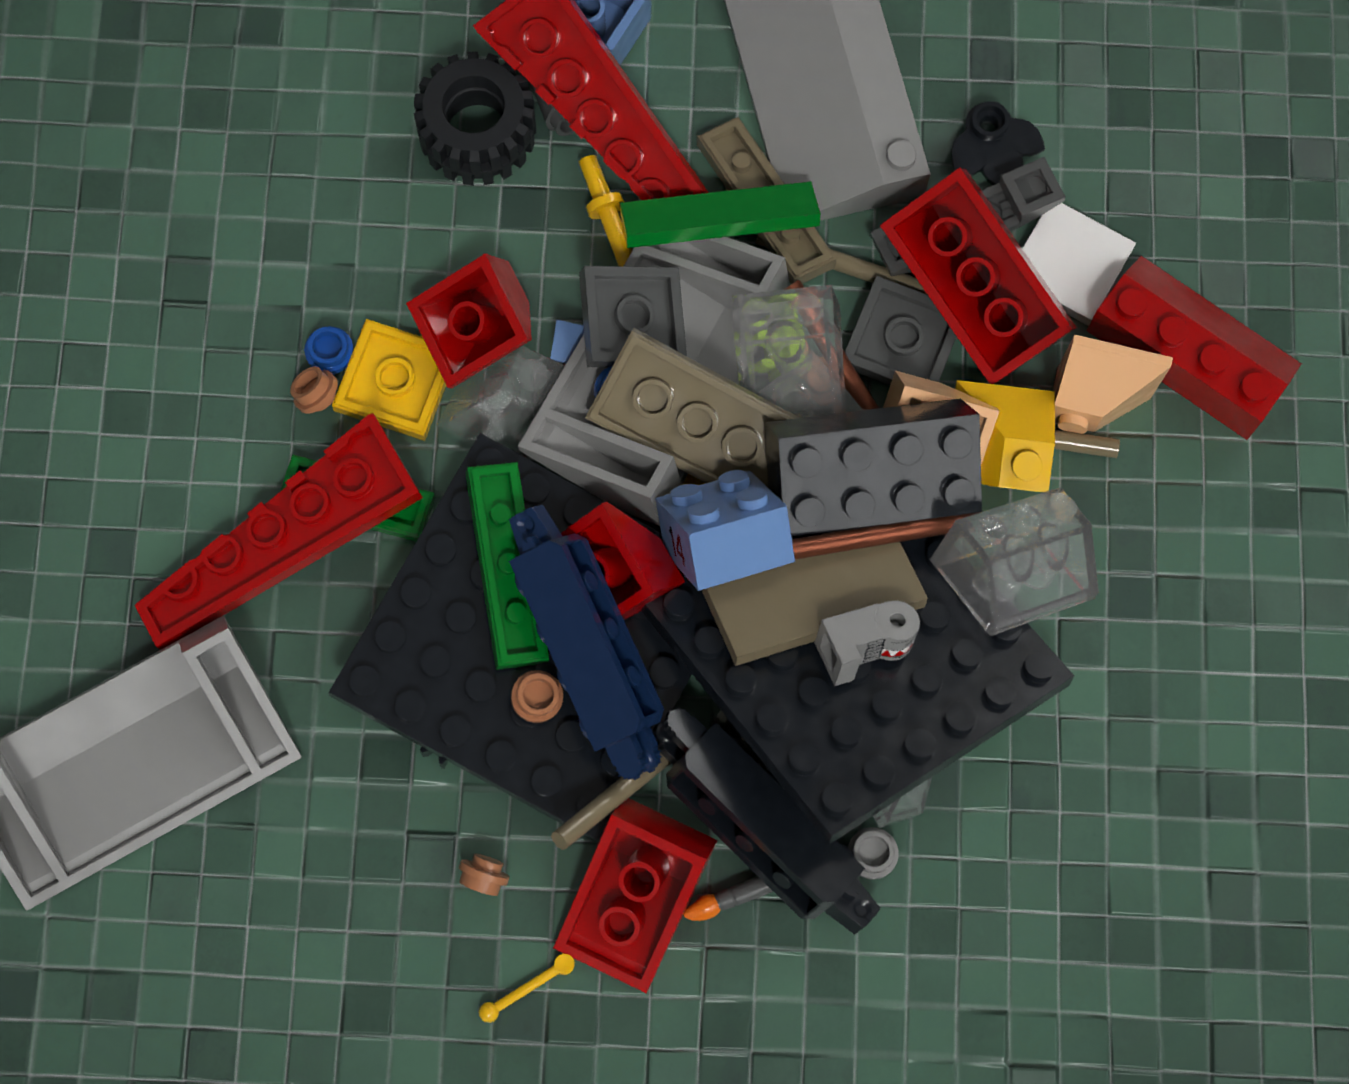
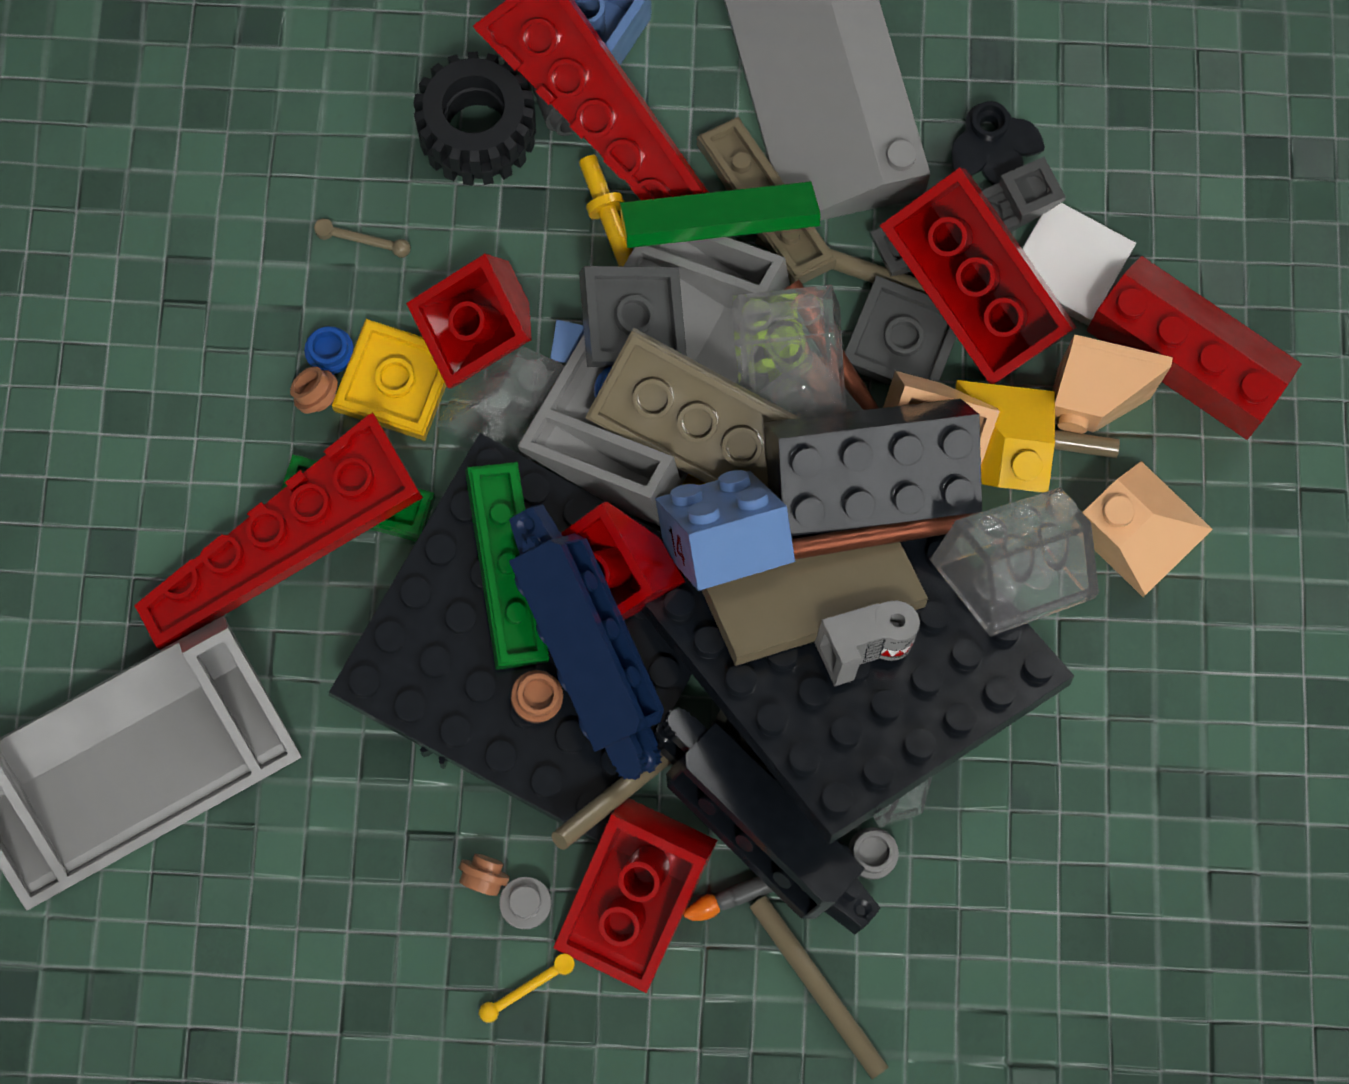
(325, 230): none -> dark tan hinge
(525, 903): none -> light grey plate
(818, 987): none -> dark tan bar
(1143, 528): none -> light nougat slope

